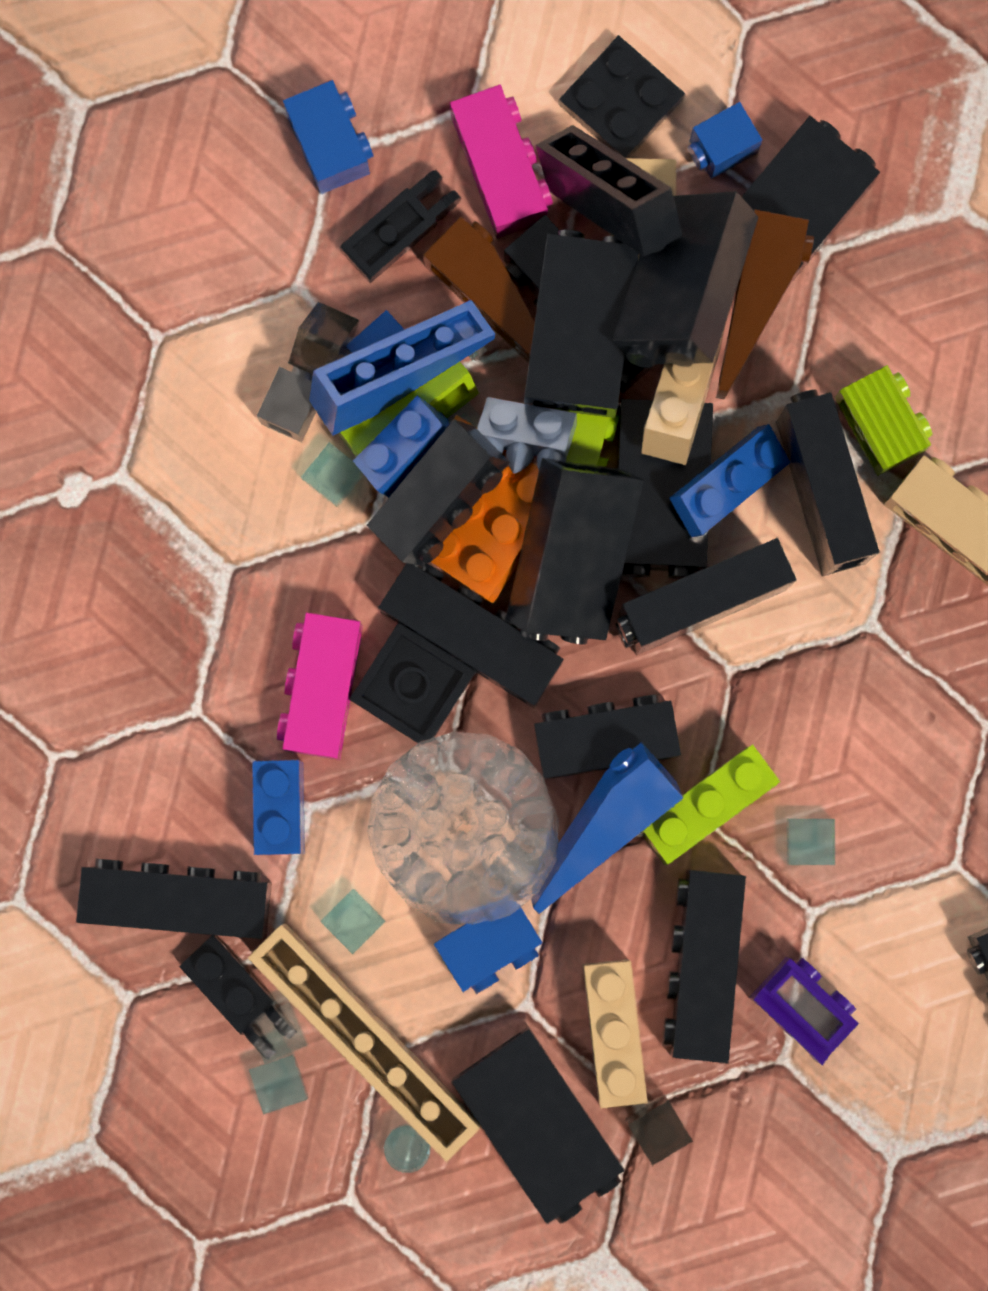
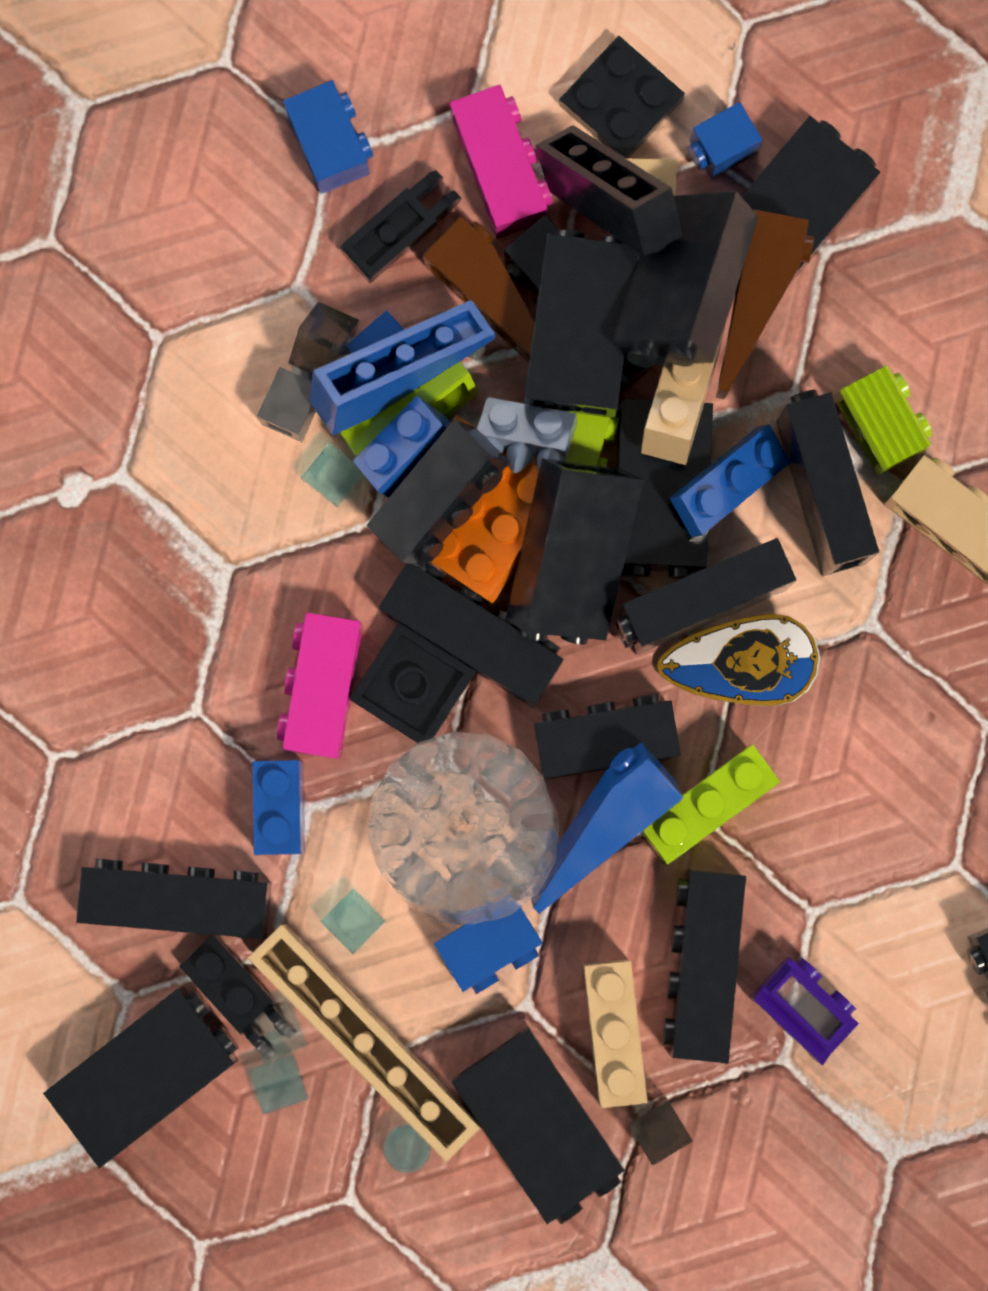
(142, 1075): none -> black brick
(745, 661): none -> shield
(810, 841): clear light blue tile -> none

